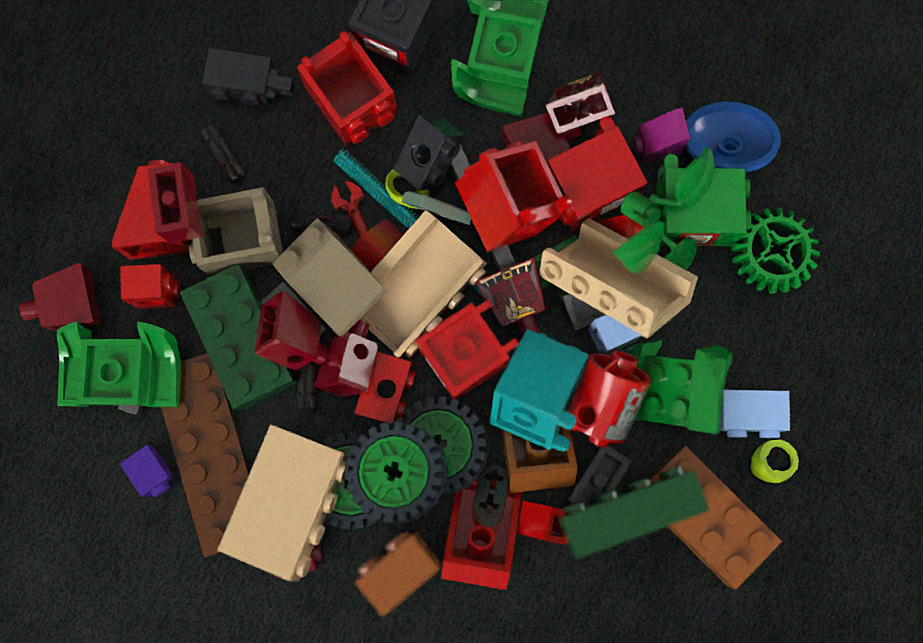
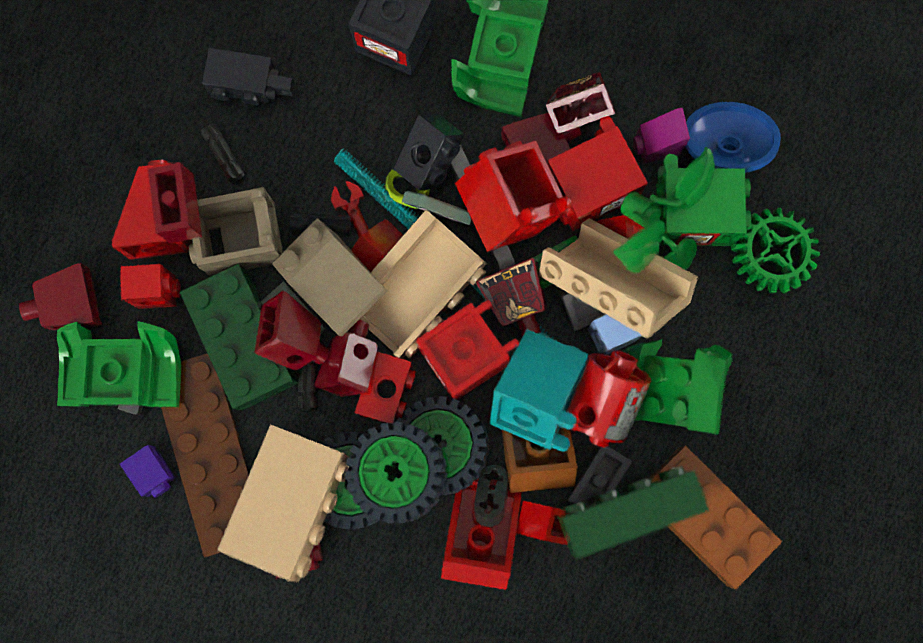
(348, 88): red container -> none
(394, 576): dark orange brick -> none
(755, 412): light blue brick -> none
(762, 470): lime piece -> none

